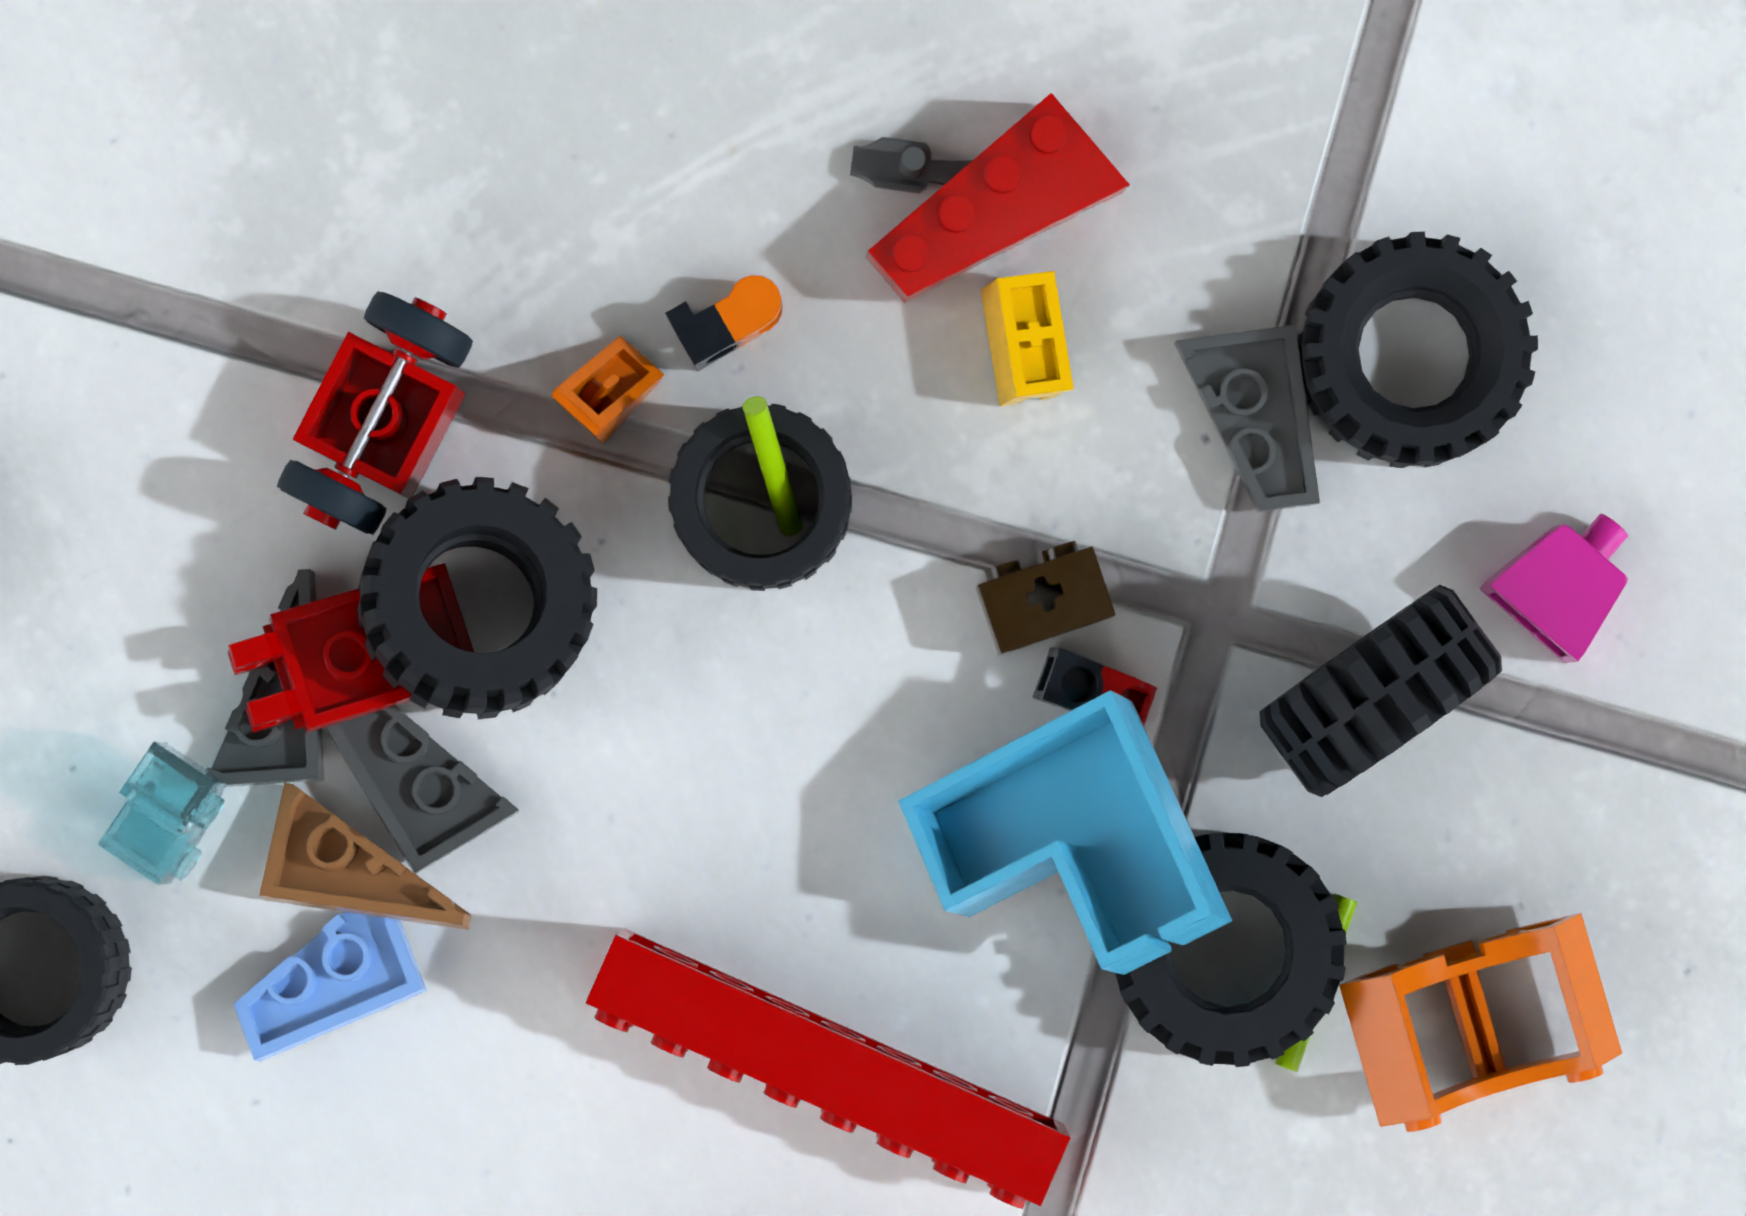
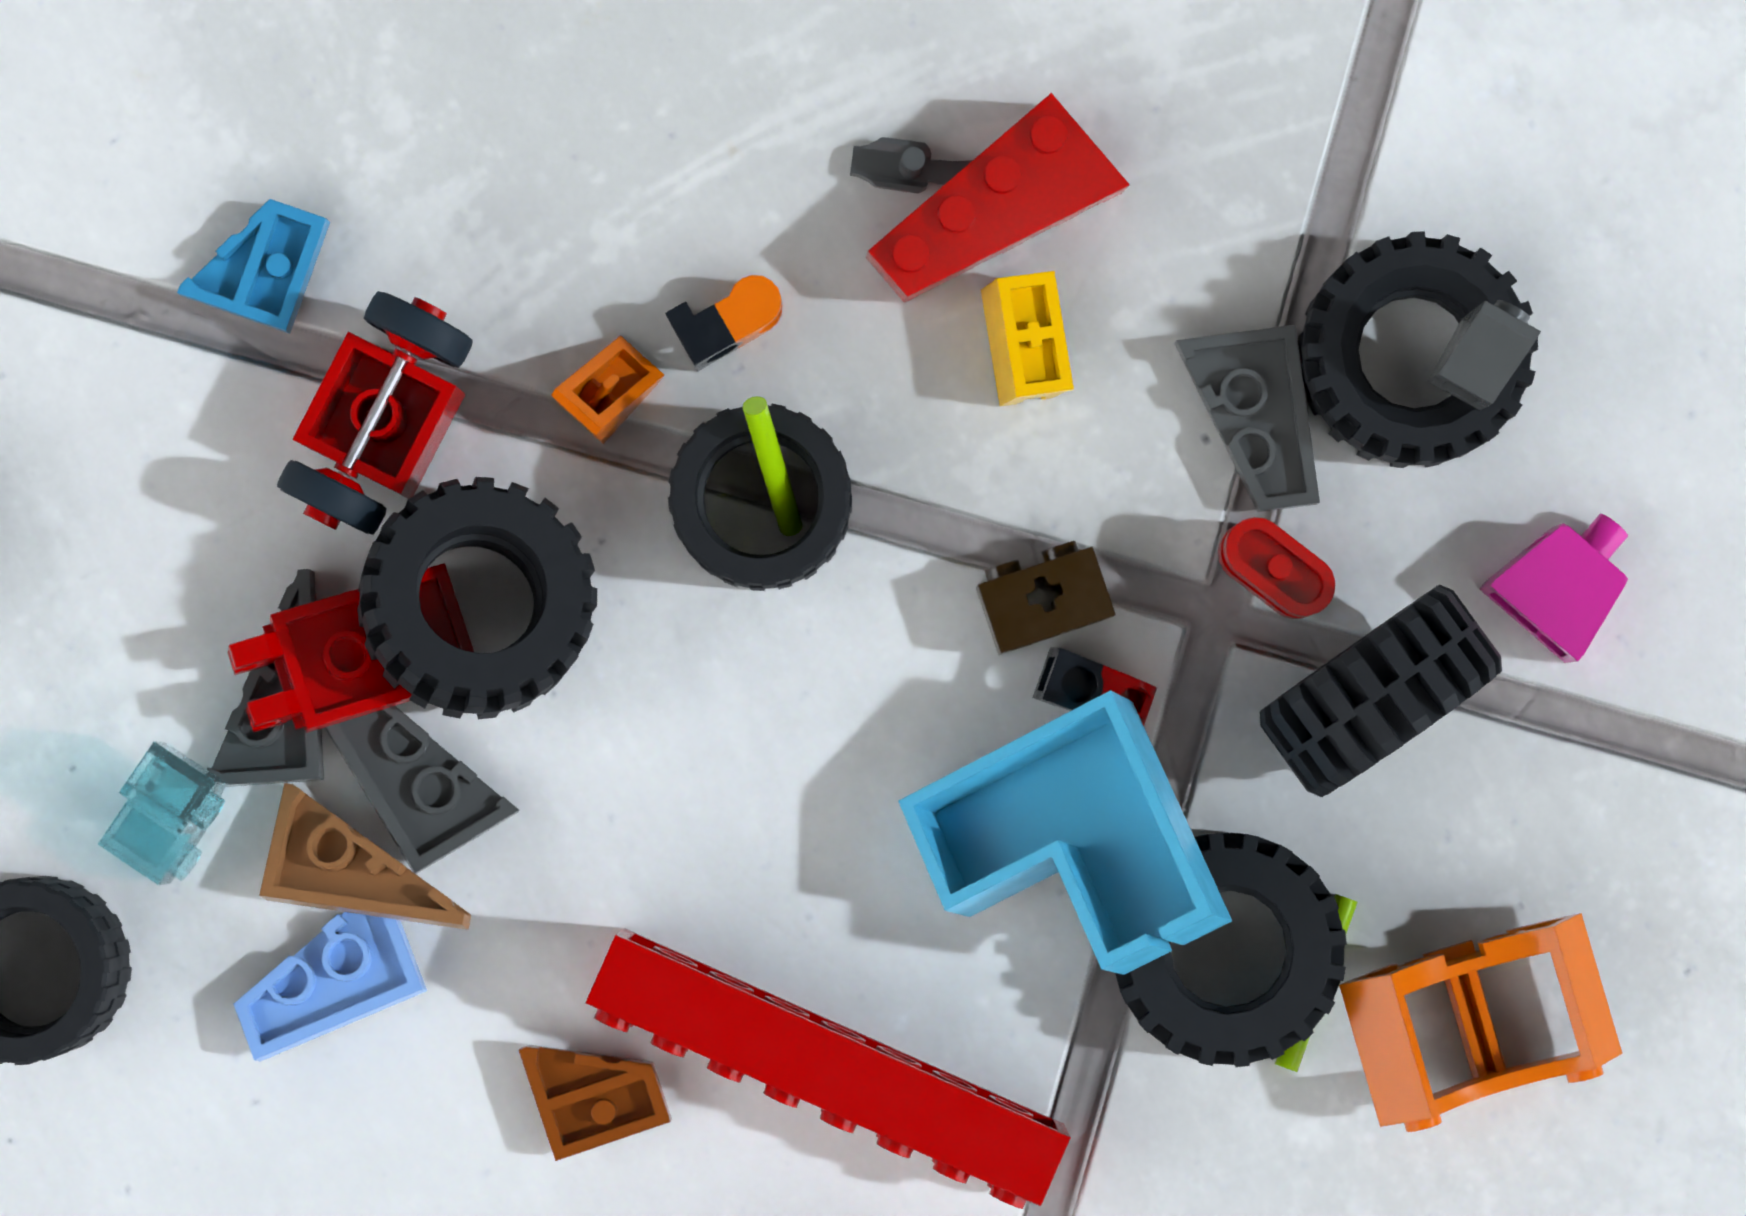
(263, 267): none -> dark azure wing
(592, 1097): none -> dark orange wing
(1276, 568): none -> red brick
(1484, 353): none -> dark grey slope

